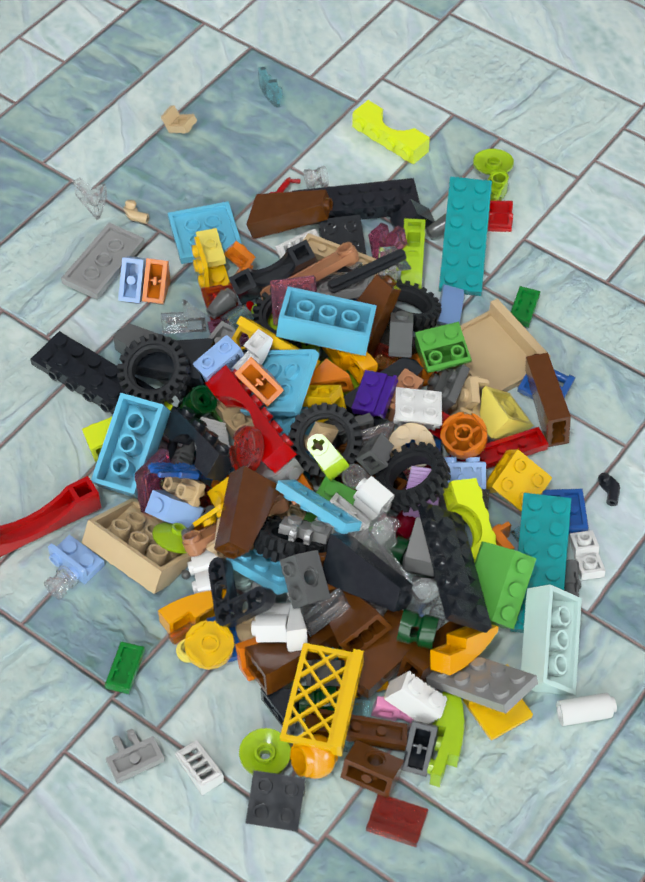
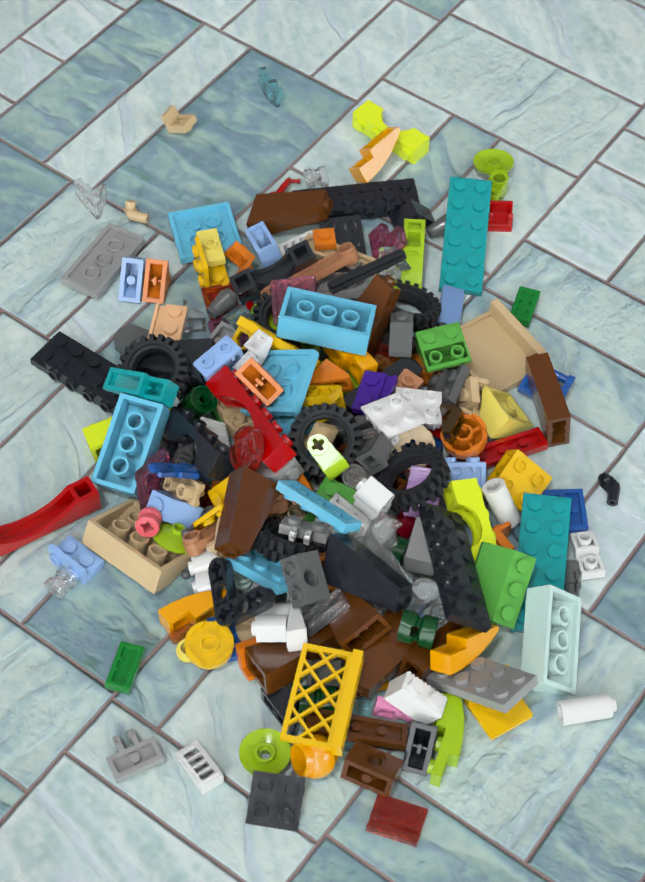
(141, 386): none -> teal slope
(153, 519): none -> coral wheel
(169, 321): none -> light nougat plate
(263, 244): none -> light blue slope
(324, 239): none -> orange plate
(374, 155): none -> light orange slope
(392, 416): none -> white hinge
(453, 421): none -> dark brown bracket
(501, 502): none -> white brick

